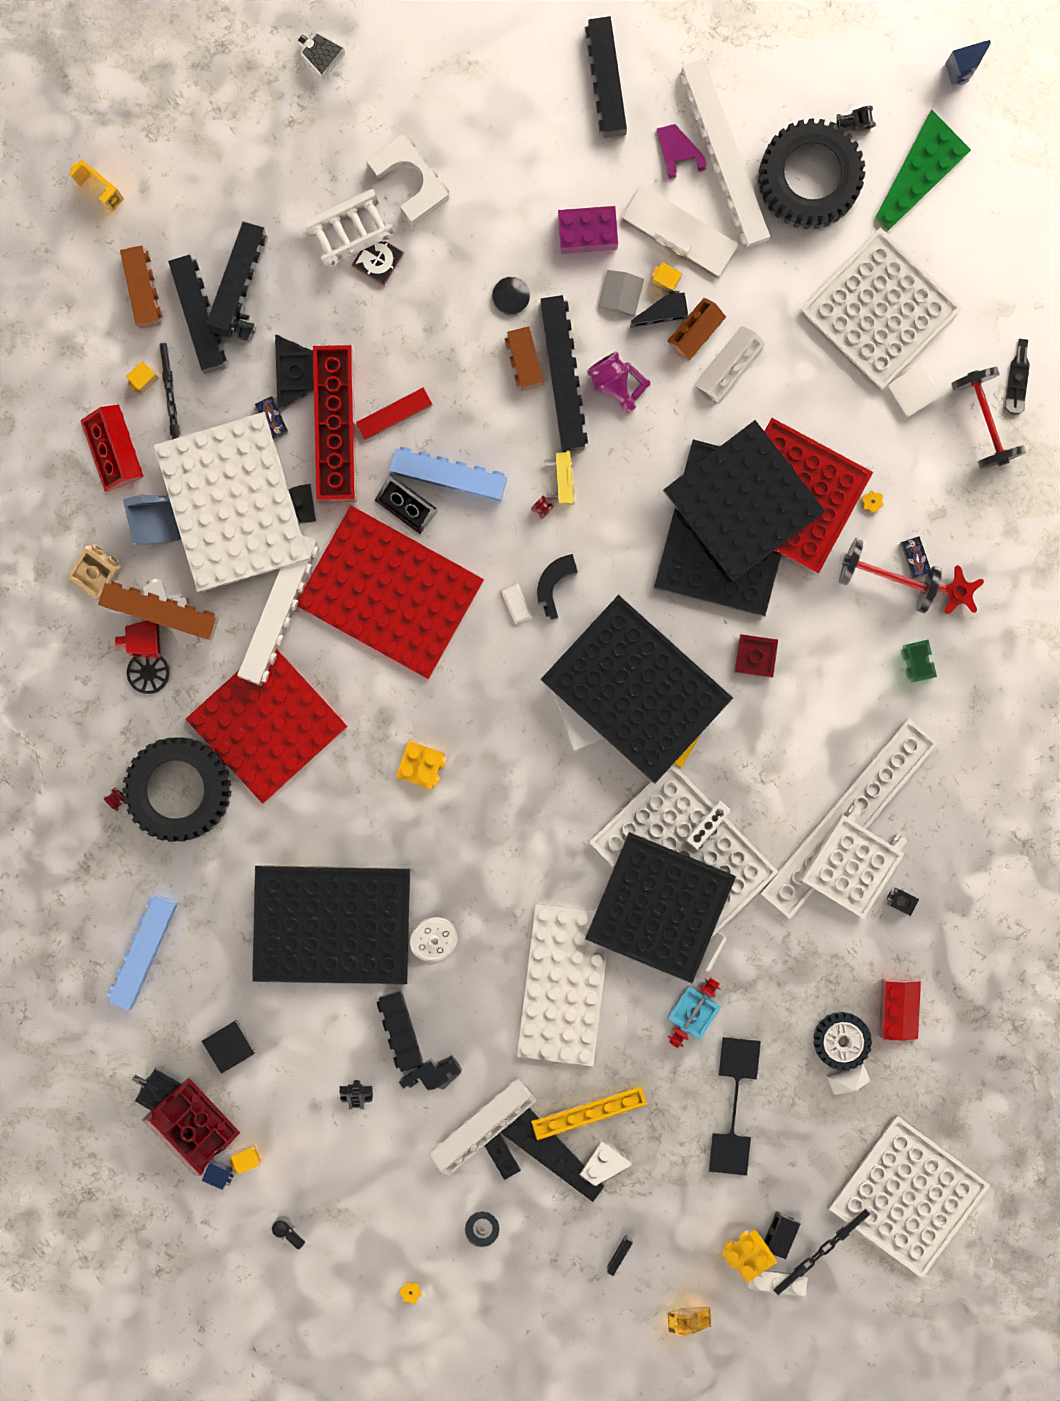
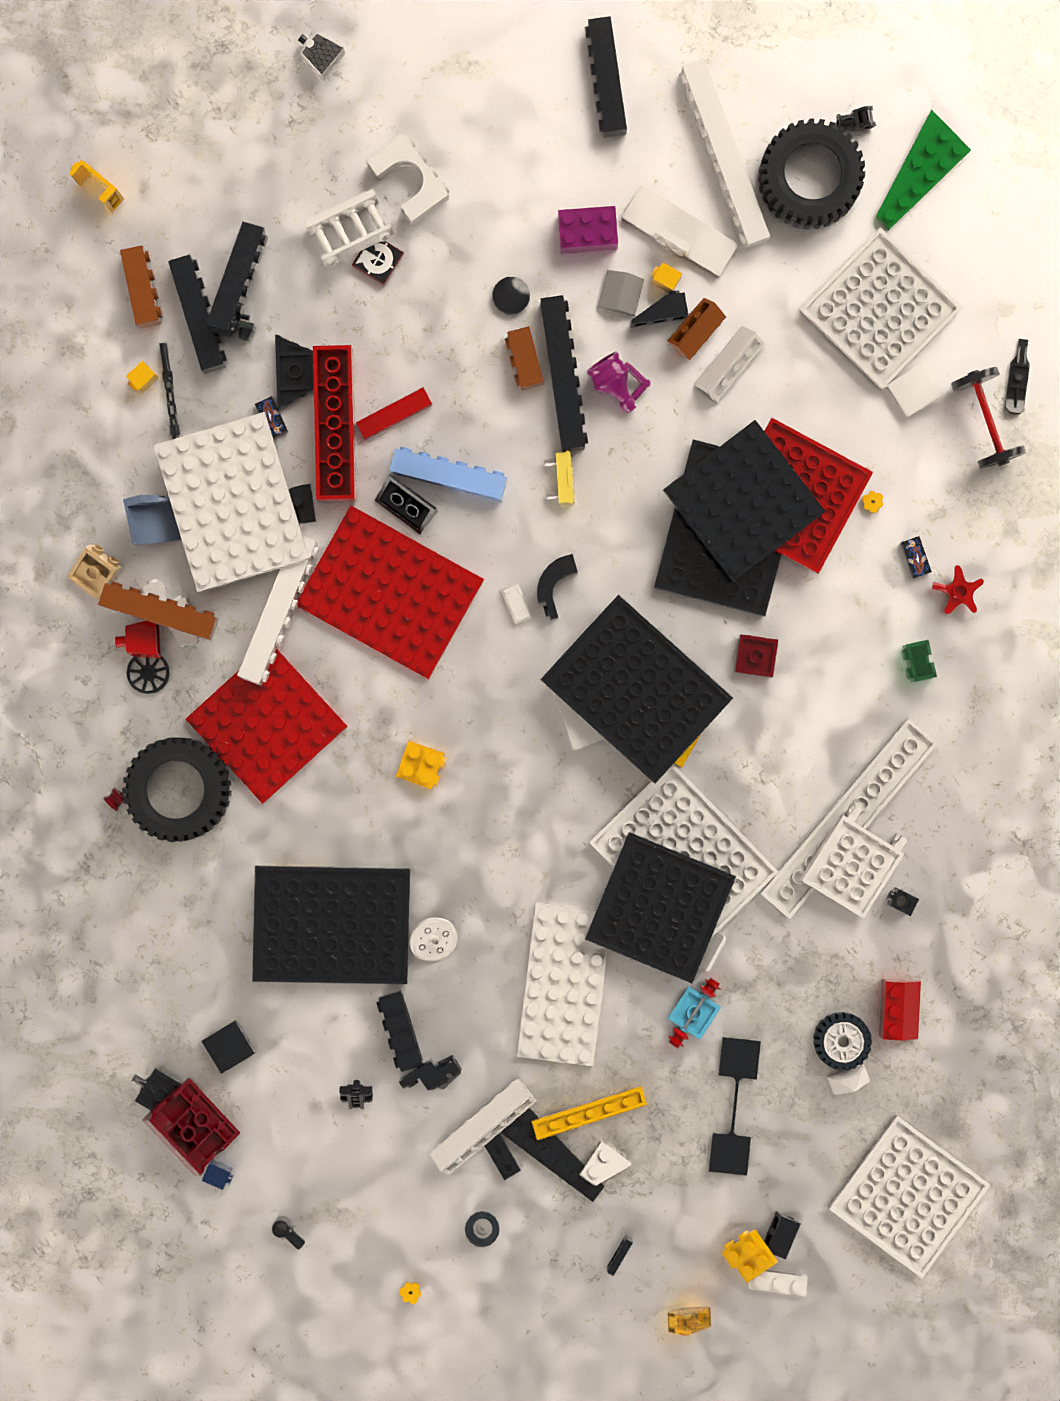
(111, 447): red slope -> none
(142, 953): light blue brick -> none
(245, 1159): yellow brick -> none
(542, 507): dark red wheel -> none
(677, 148): magenta flag -> none
(714, 825): white piece -> none
(841, 1234): black piece -> none
(927, 589): black piece -> none
(965, 61): dark blue slope -> none

